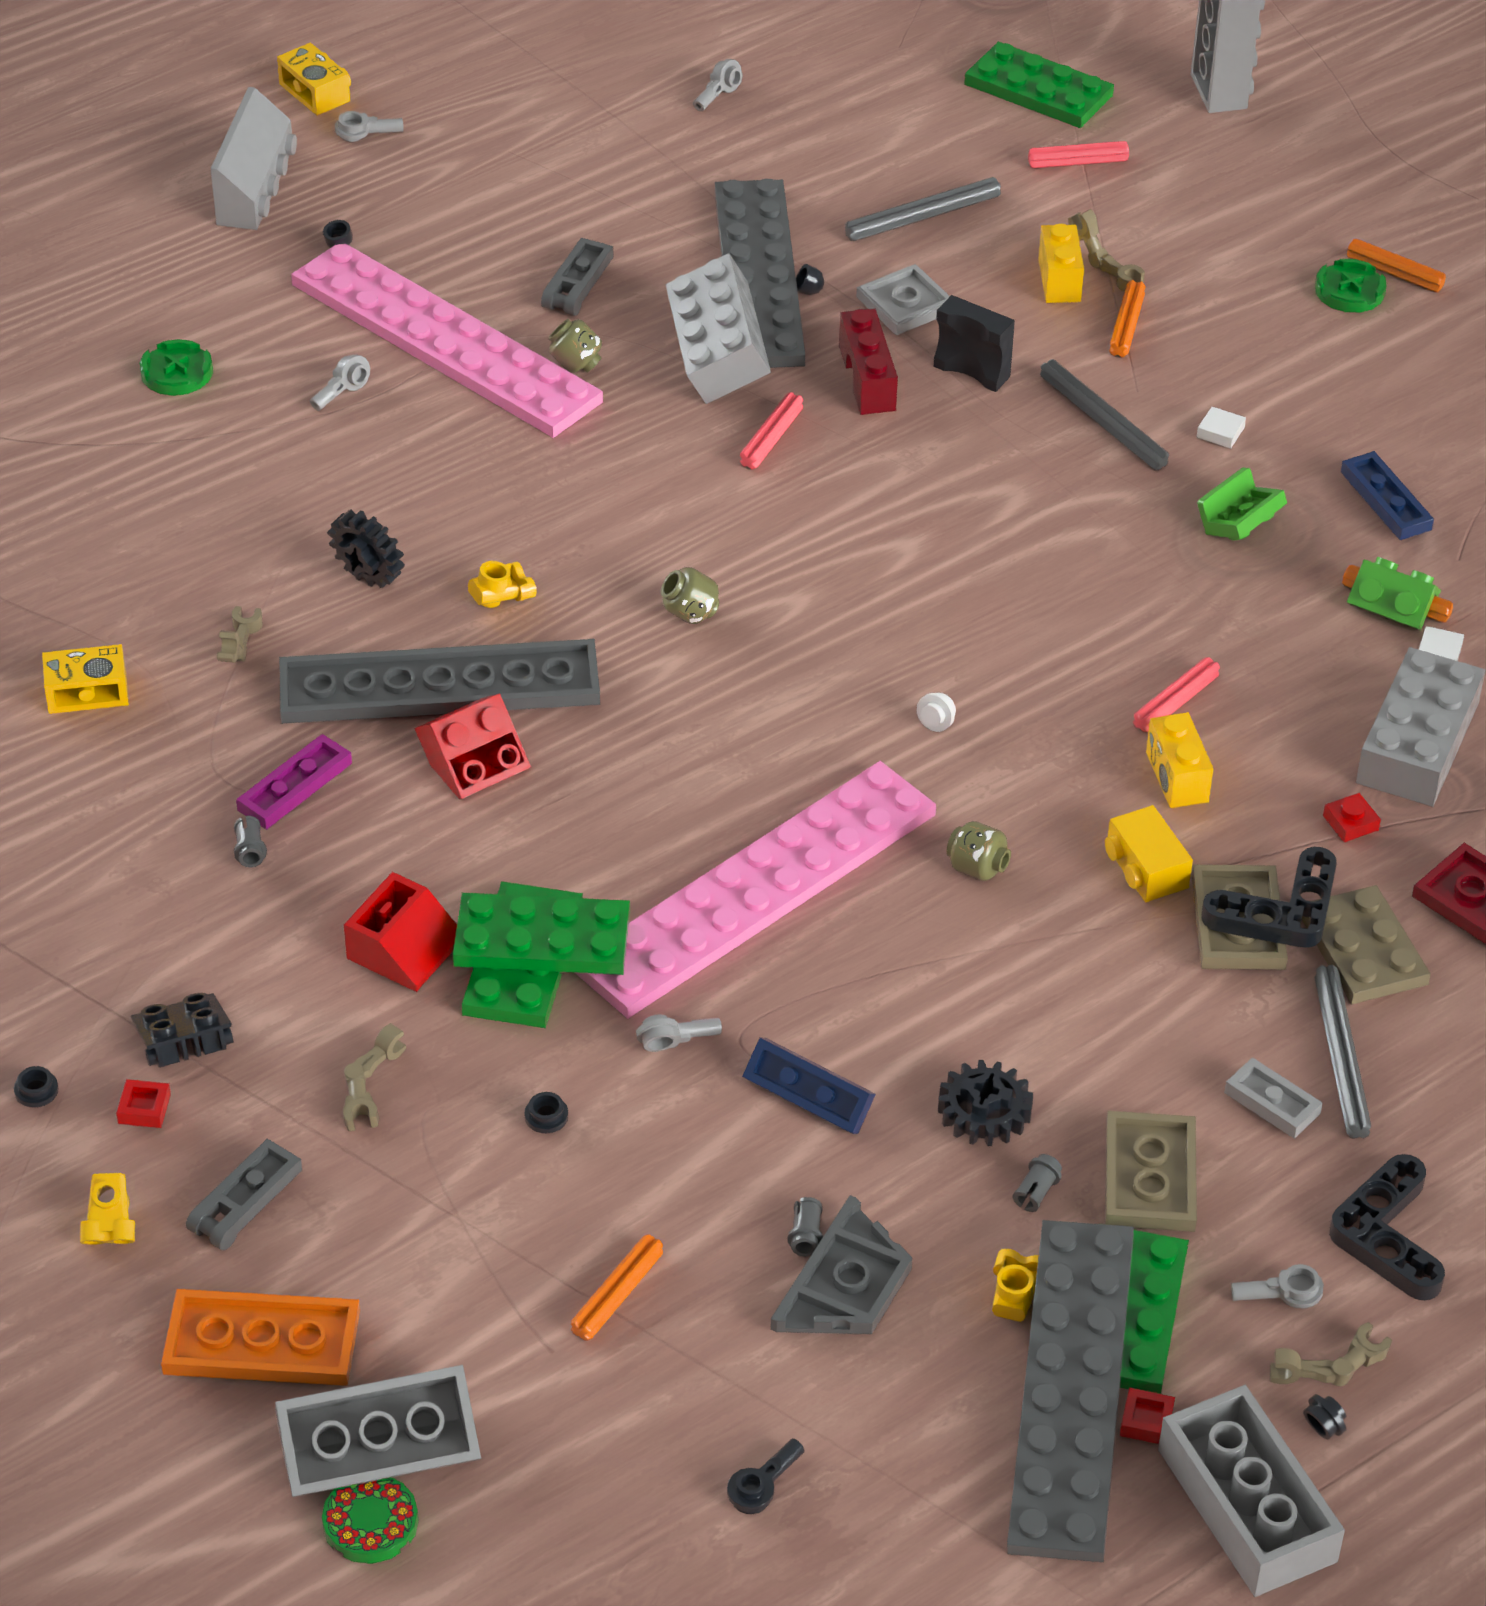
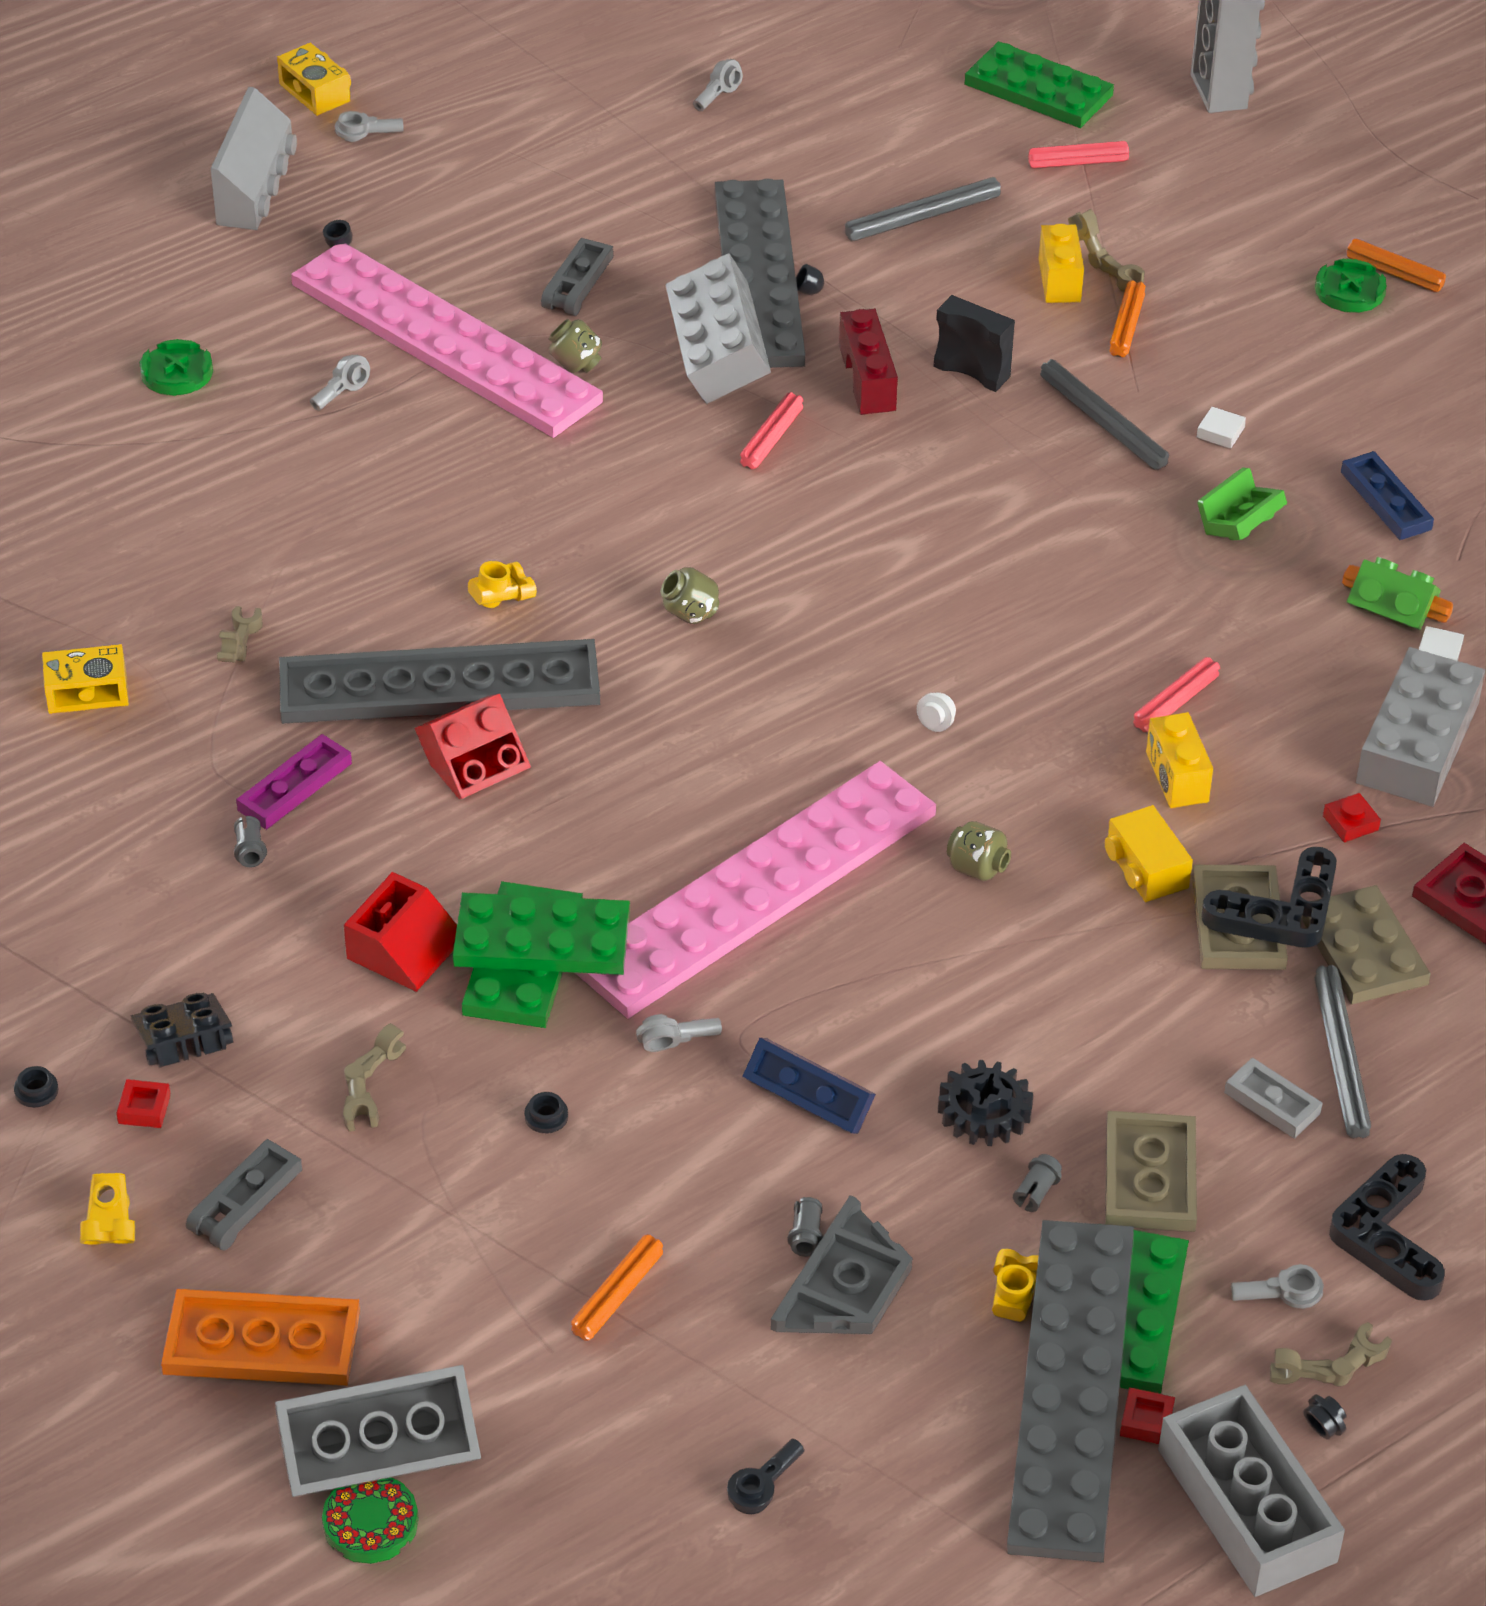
(366, 548): black gear -> none
(903, 298): light grey plate -> none

